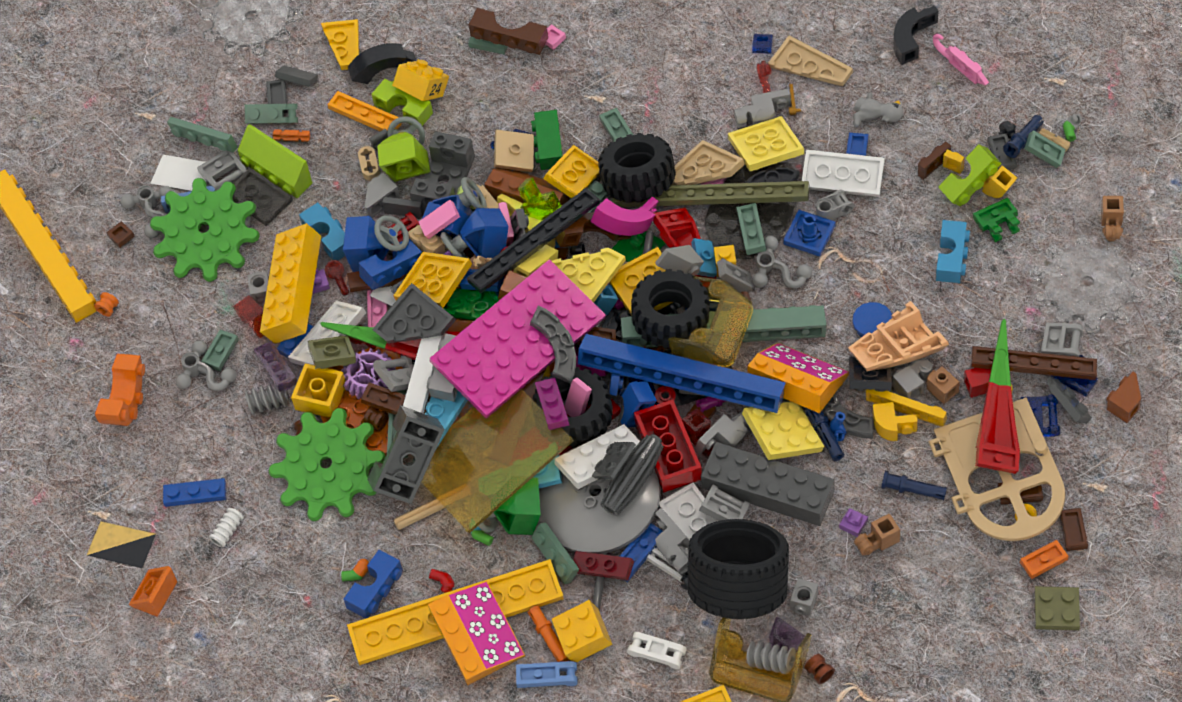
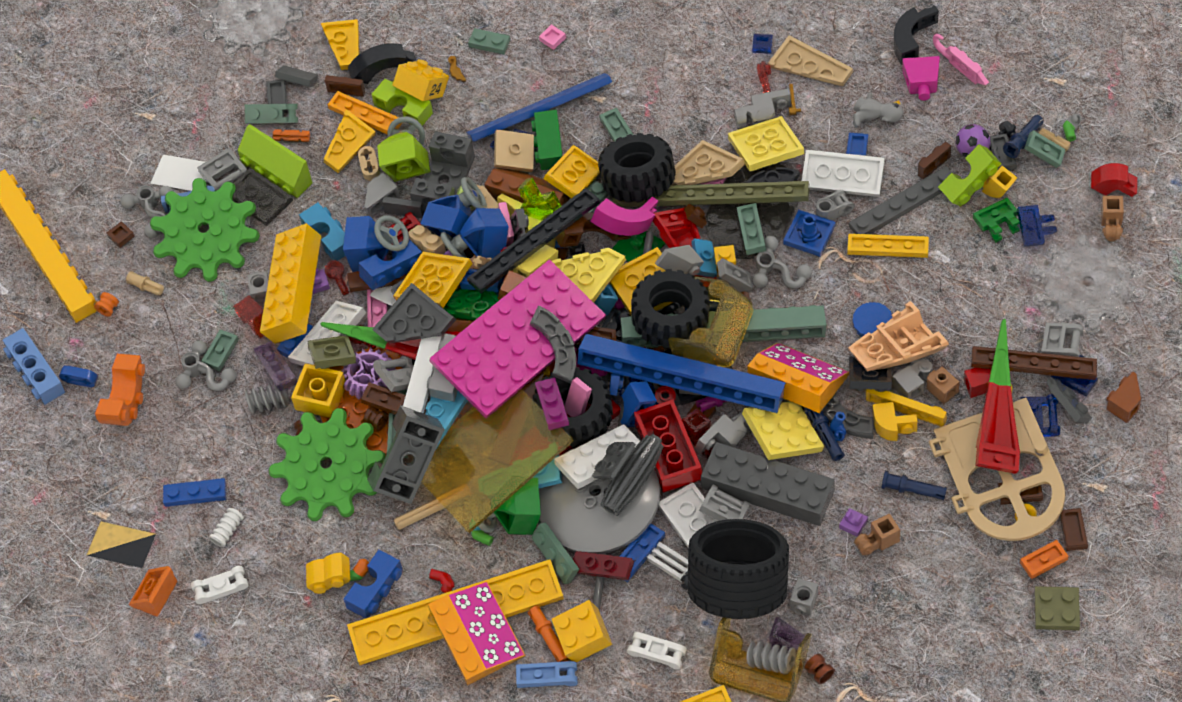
(21, 343): none -> medium blue brick
(78, 376): none -> blue beam
(144, 283): none -> tan axle
(202, 134): sand green plate -> none
(219, 585): none -> white plate
(327, 573): none -> yellow brick
(345, 85): none -> reddish brown plate
(350, 137): none -> yellow wing
(376, 139): dark grey plate -> none
(439, 219): bright pink tile -> none
(454, 70): none -> pearl gold piece
(528, 38): reddish brown arch -> none
(542, 105): none -> blue tile
(672, 543): light grey plate -> none
(695, 215): none -> reddish brown plate
(888, 245): none -> yellow plate
(900, 204): none -> dark grey plate
(921, 75): none -> dark pink torso
(951, 266): dark azure arch -> none
(953, 161): yellow plate -> none
(970, 137): none -> medium lavender piece
(1031, 225): none -> clear blue hinge
(1113, 177): none -> red brick

